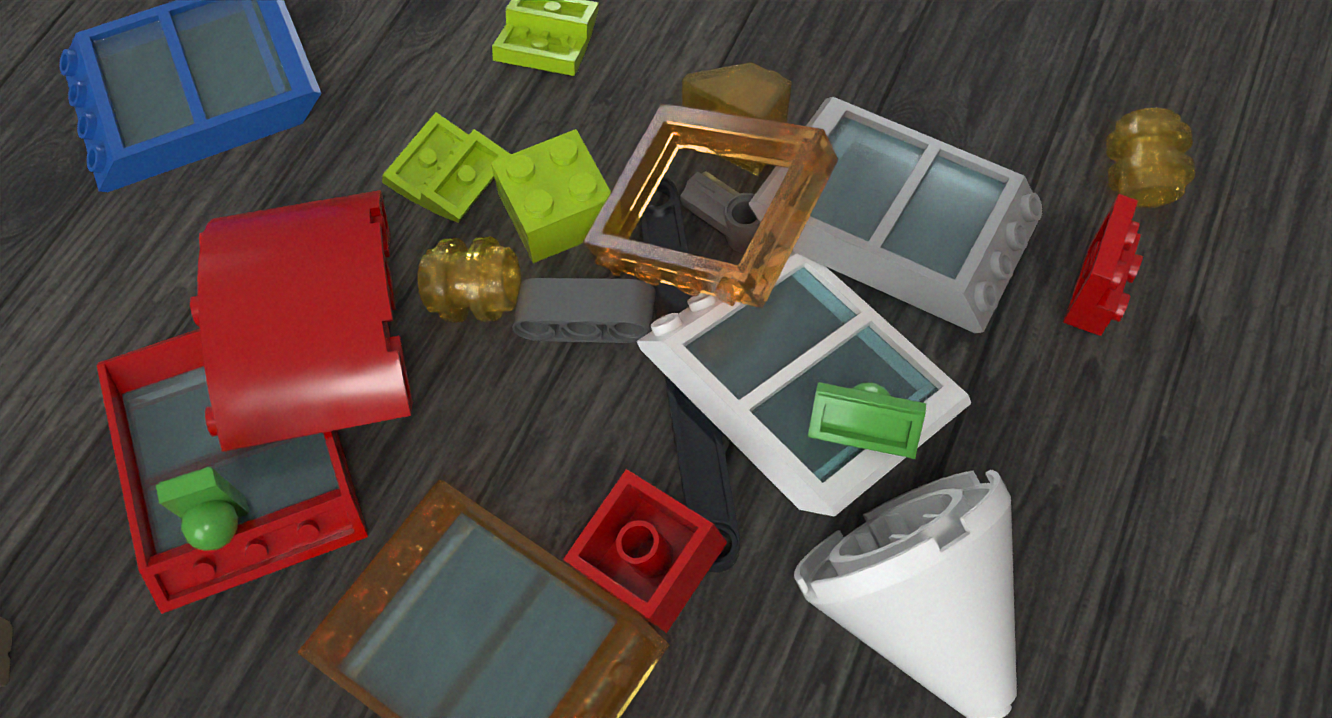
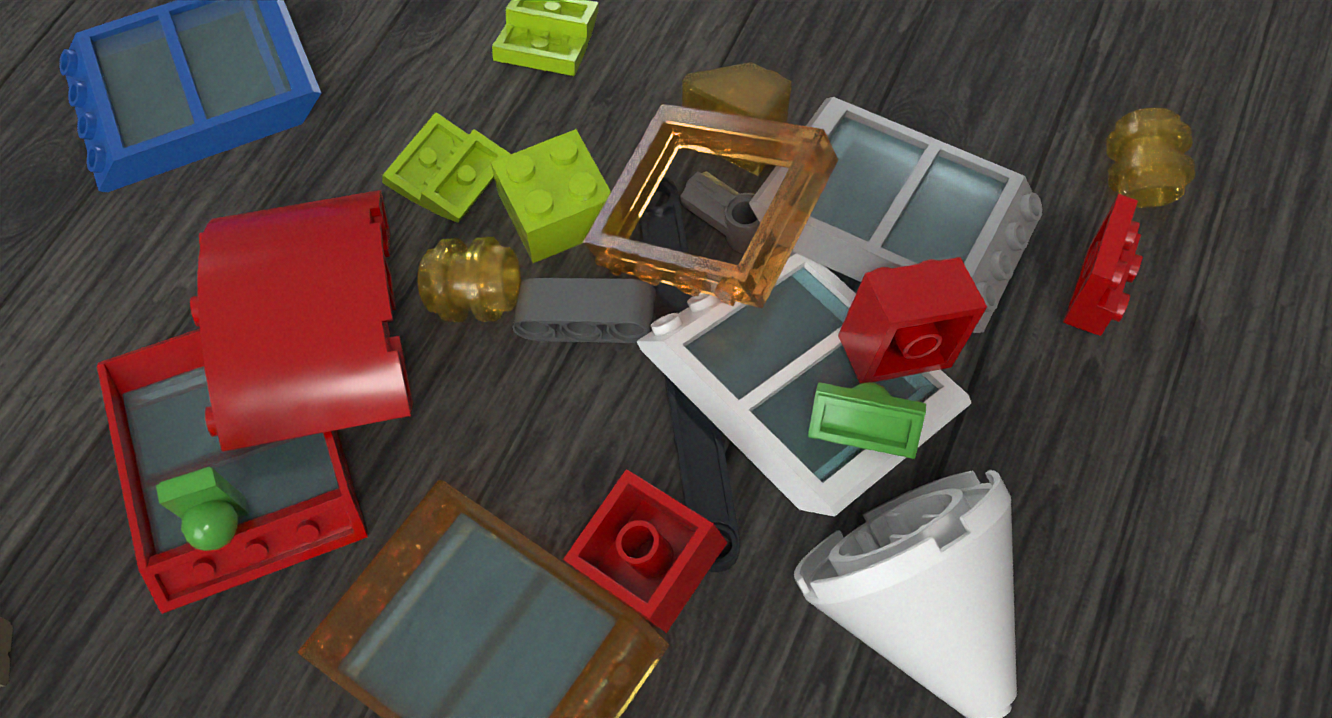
(911, 319): none -> red brick

